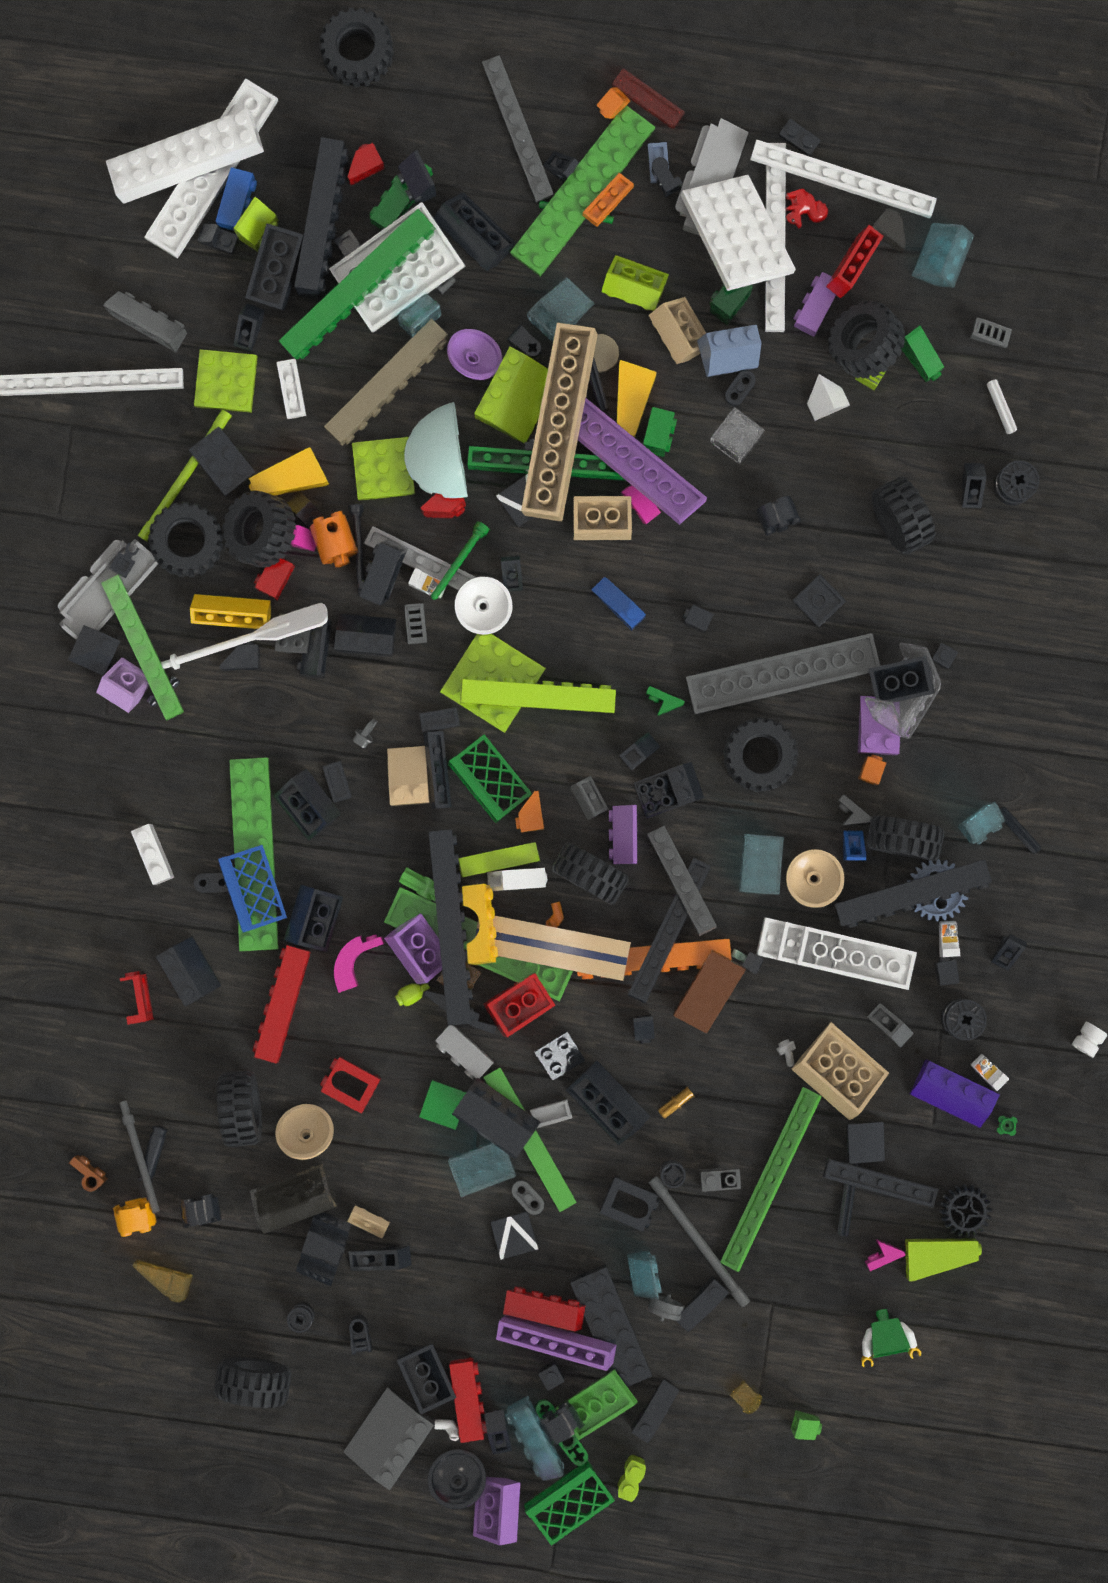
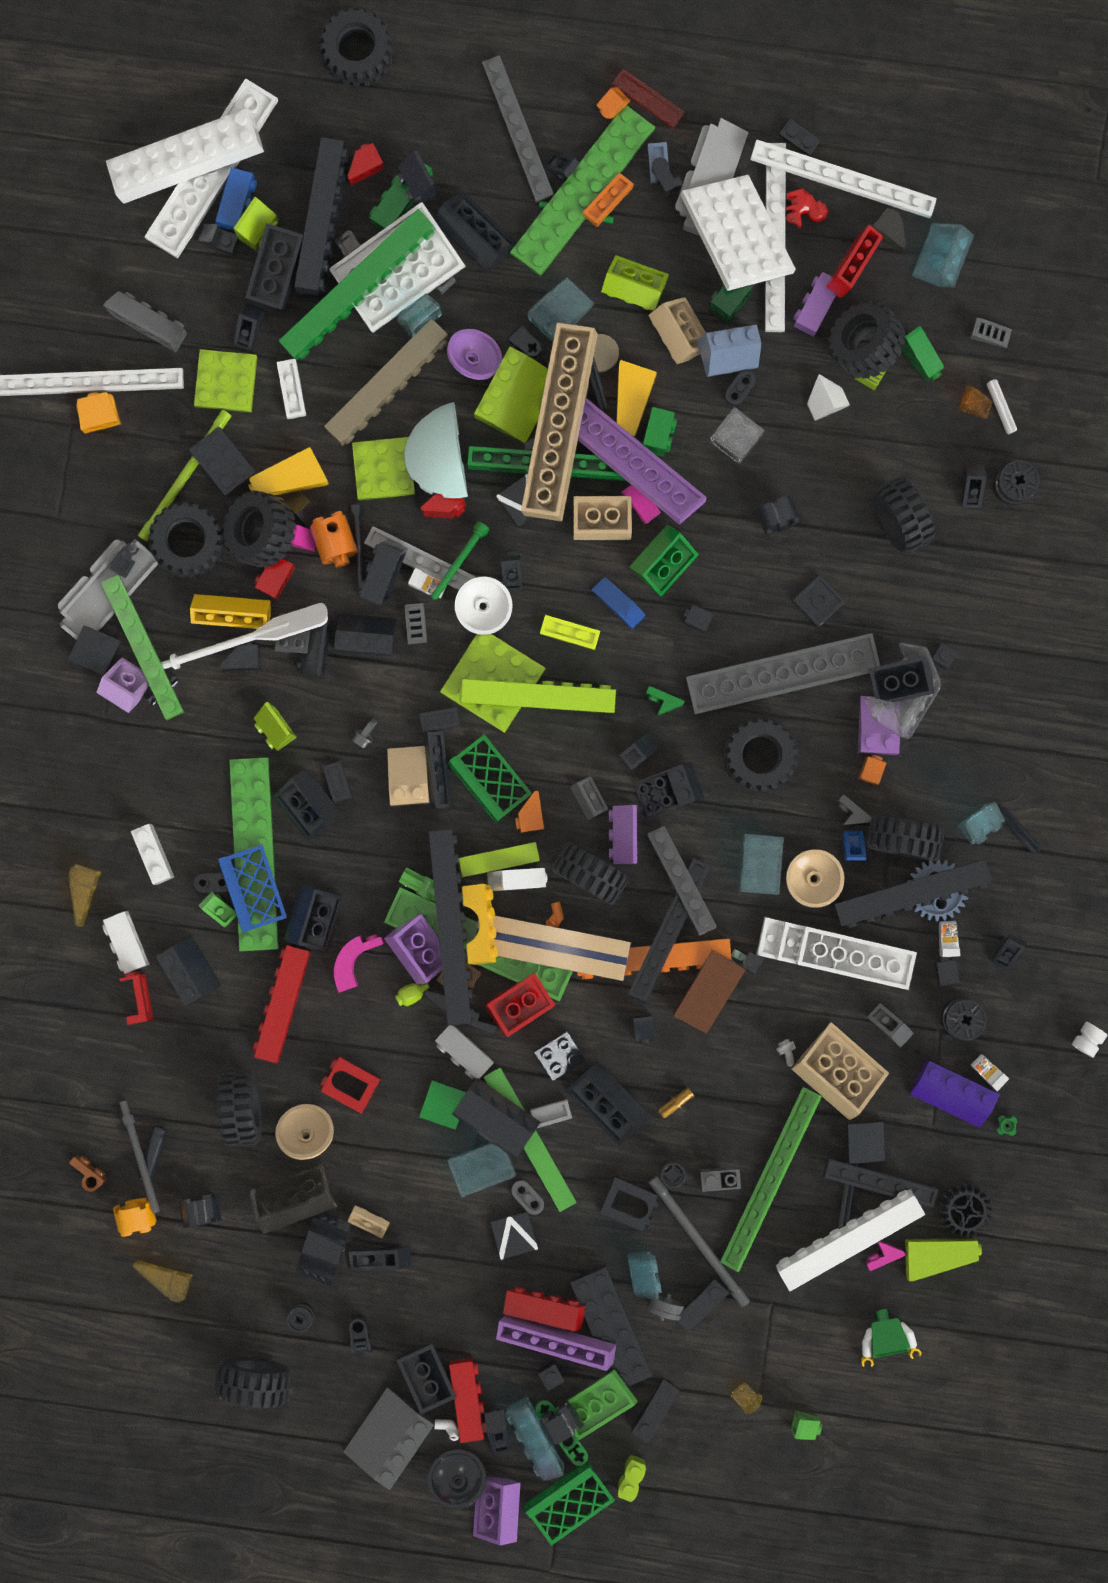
(82, 888): none -> clear yellow slope
(97, 412): none -> light orange torso
(125, 942): none -> white brick
(218, 909): none -> bright green slope
(274, 727): none -> lime slope
(570, 632): none -> neon yellow plate
(664, 560): none -> green slope
(850, 1239): none -> white brick
(975, 403): none -> clear orange slope

